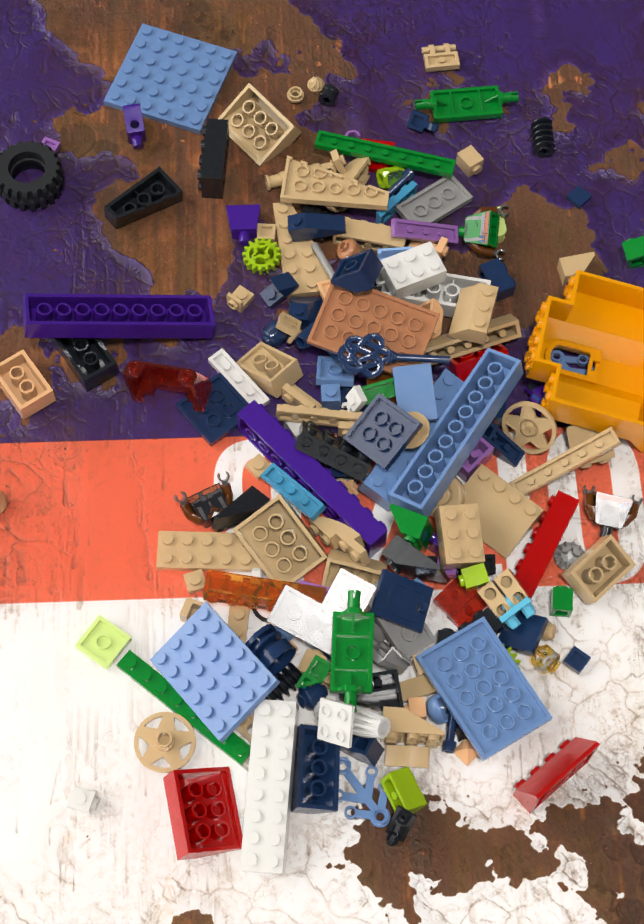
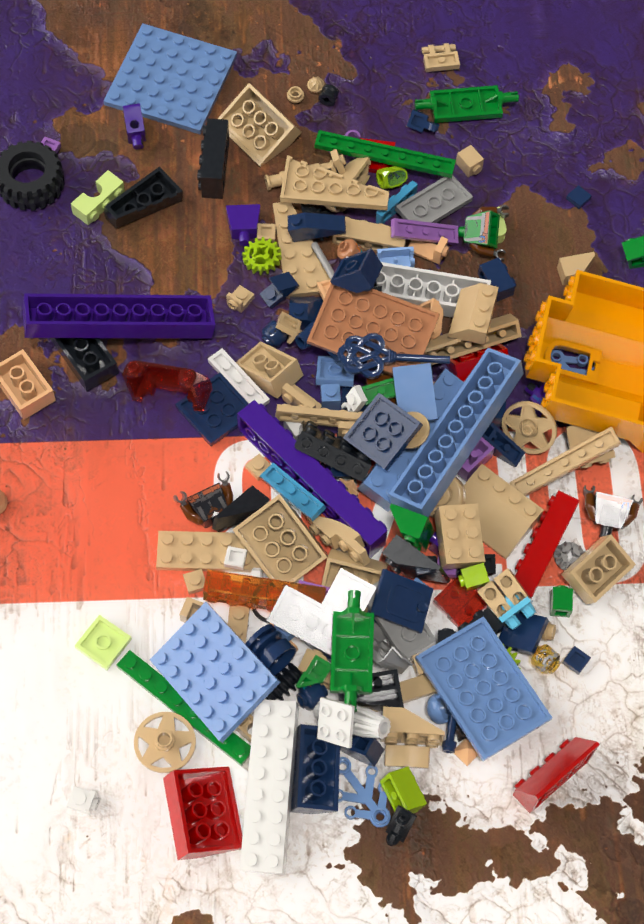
(90, 208): none -> yellowish green arch
(235, 558): none -> white tile
(408, 175): dark blue bar -> none
(413, 270): white brick -> none
(417, 706): light nougat plate -> none
(542, 137): black piece -> none

